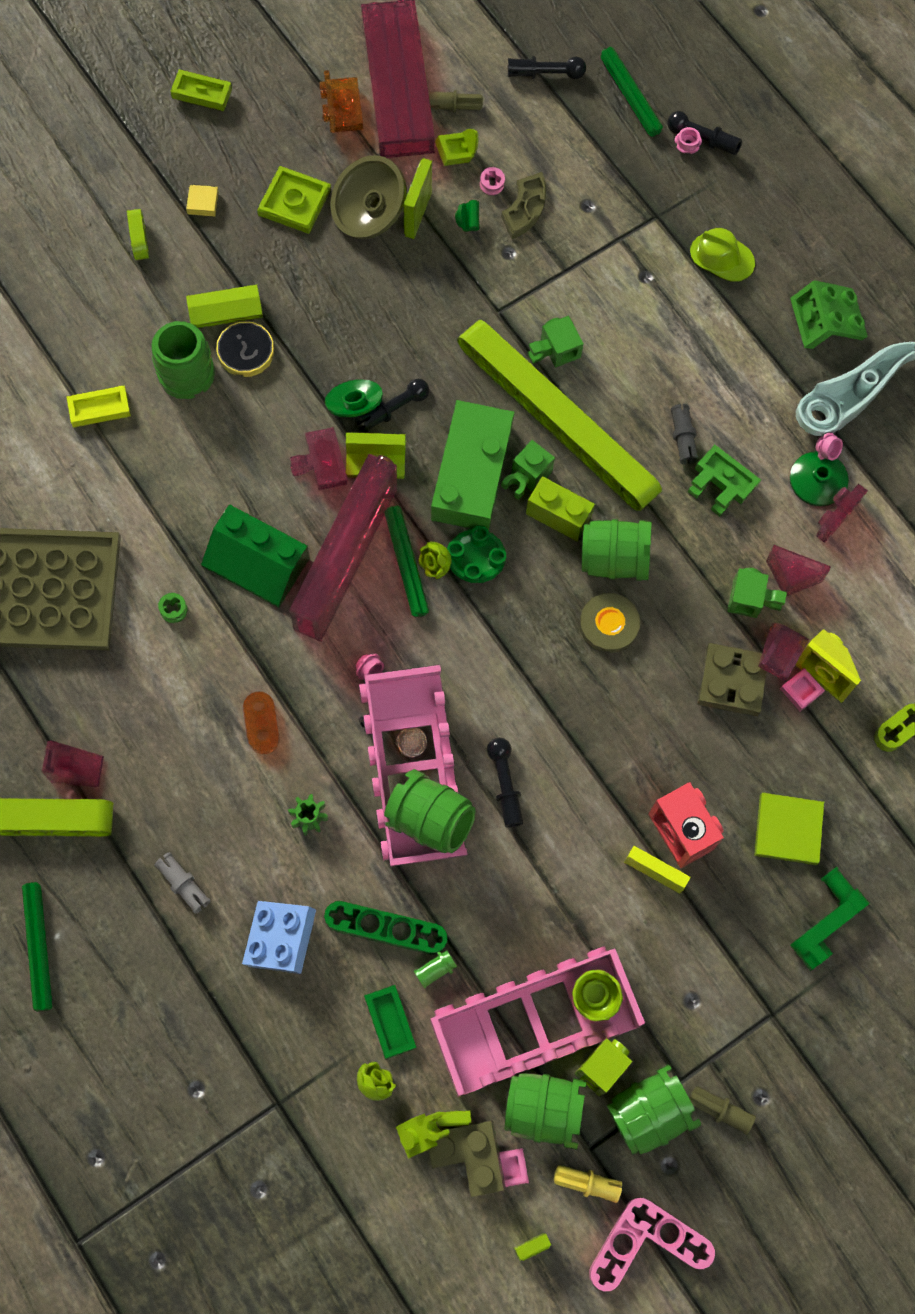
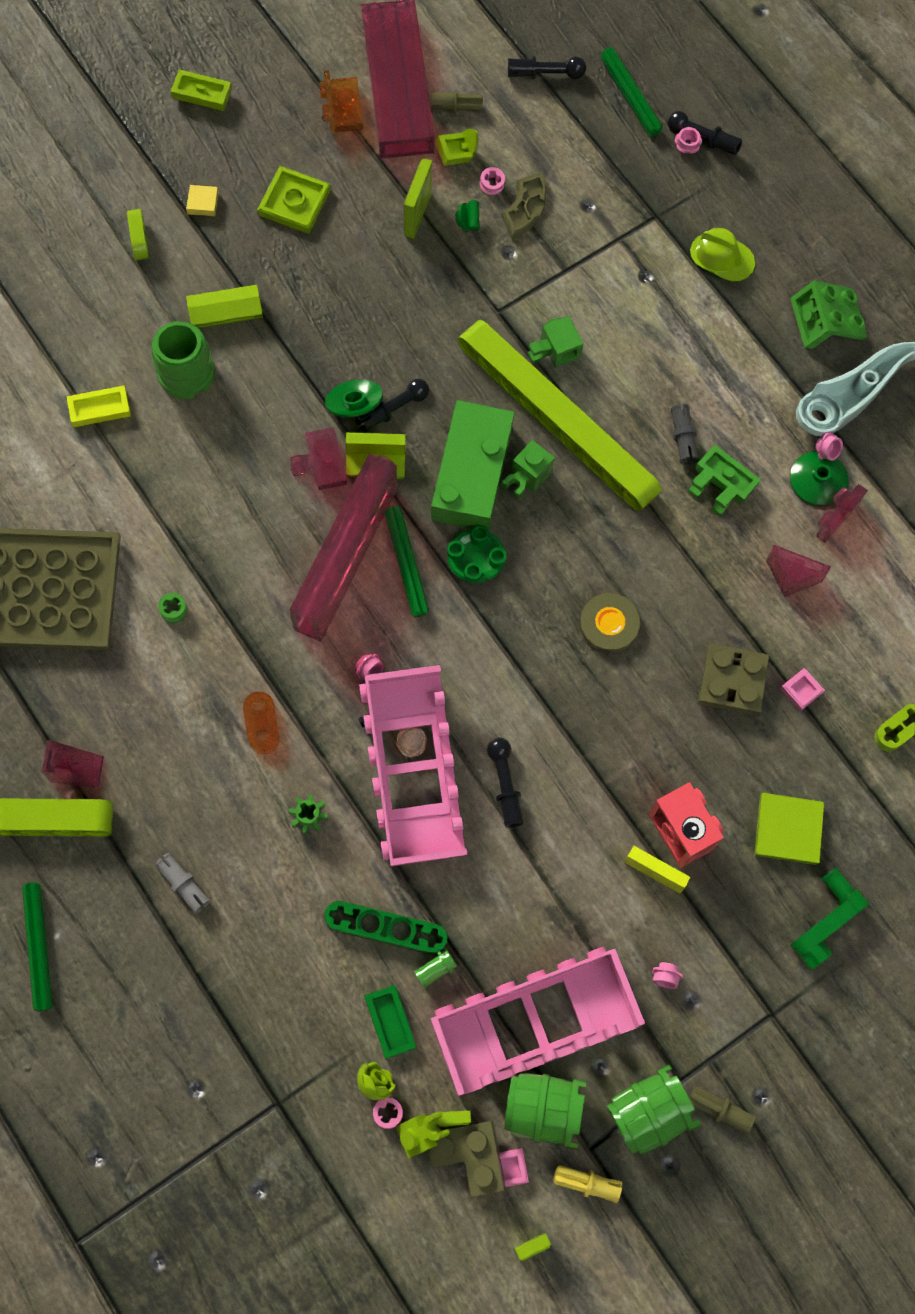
(245, 349): black tile -> none
(255, 555): green slope -> none
(279, 937): light blue plate -> none
(358, 192): olive dish -> none
(393, 1122): none -> bright pink bush
(430, 813): bright green piece -> none
(435, 559): lime plate -> none
(559, 508): lime brick -> none
(597, 995): lime hair -> none
(604, 1066): lime brick -> none
(617, 549): bright green piece -> none
(638, 1233): bright pink beam -> none
(666, 975): none -> bright pink plate
(750, 593): bright green brick -> none
(782, 650): clear pink slope -> none
(830, 665): neon yellow slope -> none

